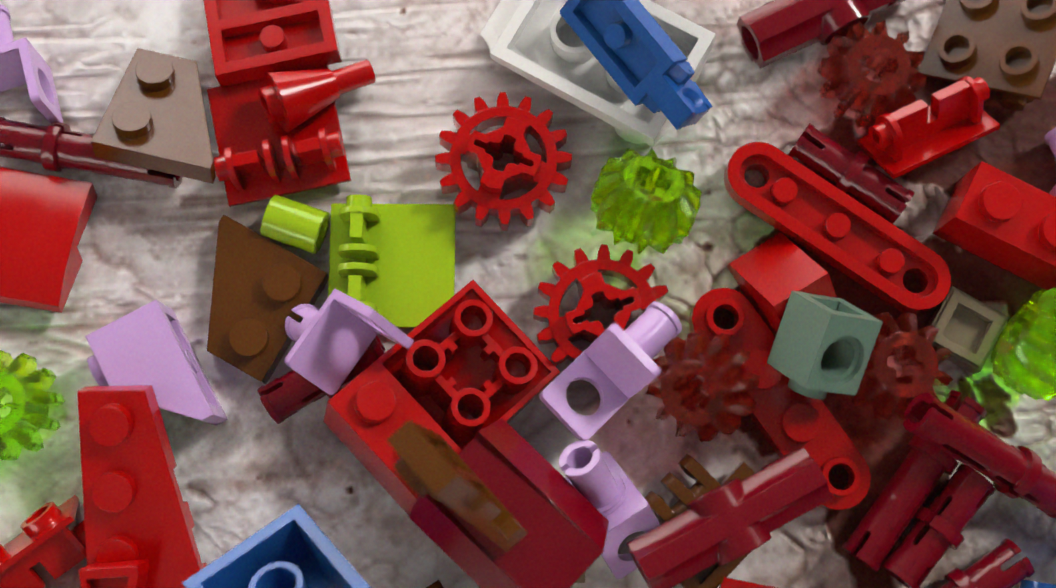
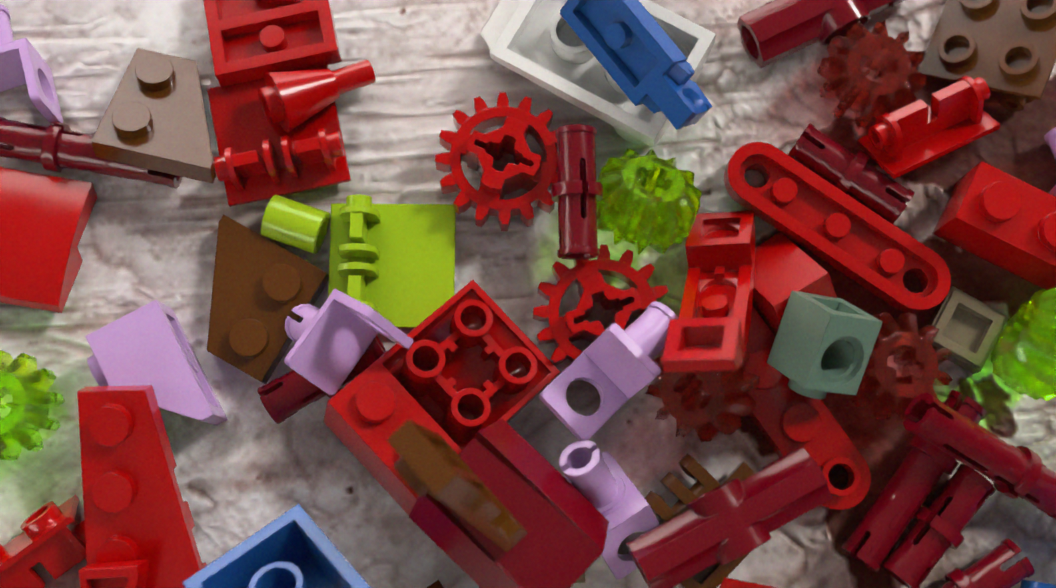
(577, 192): none -> dark red pin
(716, 295): none -> red slope

